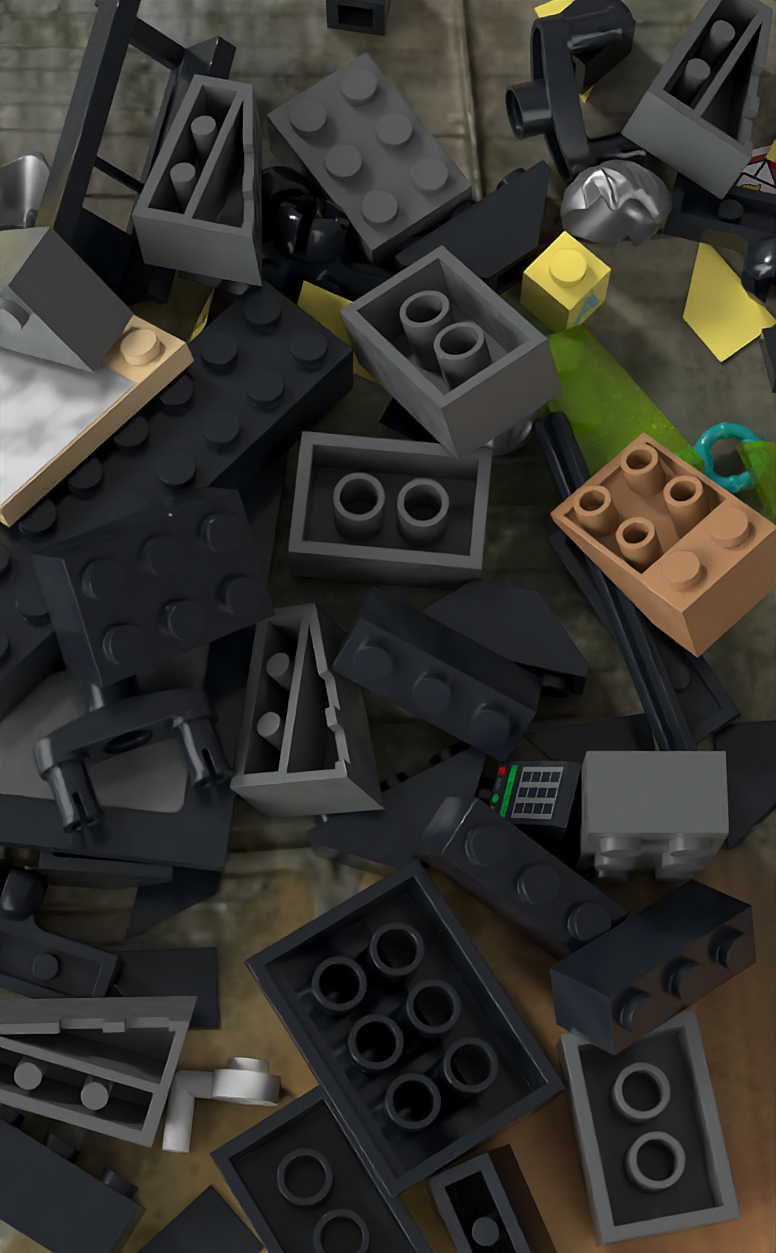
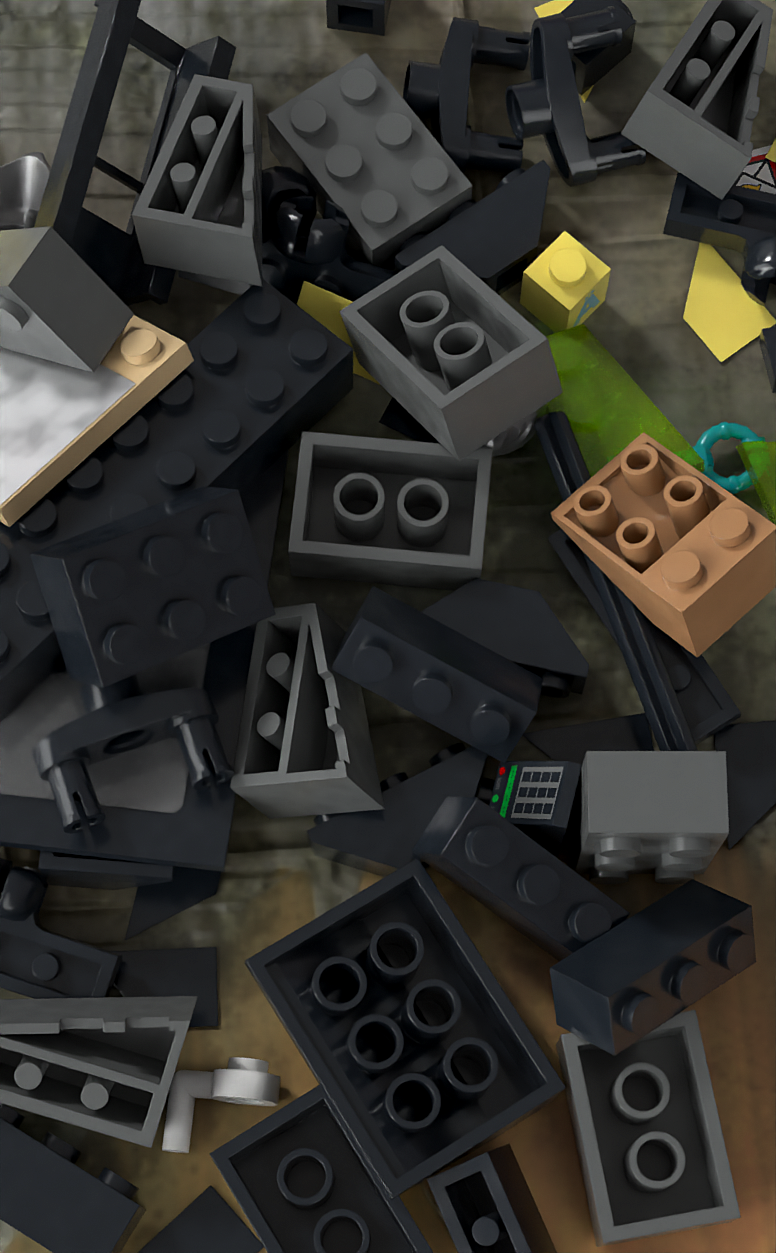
(201, 322): light yellow sticker -> none
(443, 94): none -> black connector
(613, 203): flat silver hair -> none

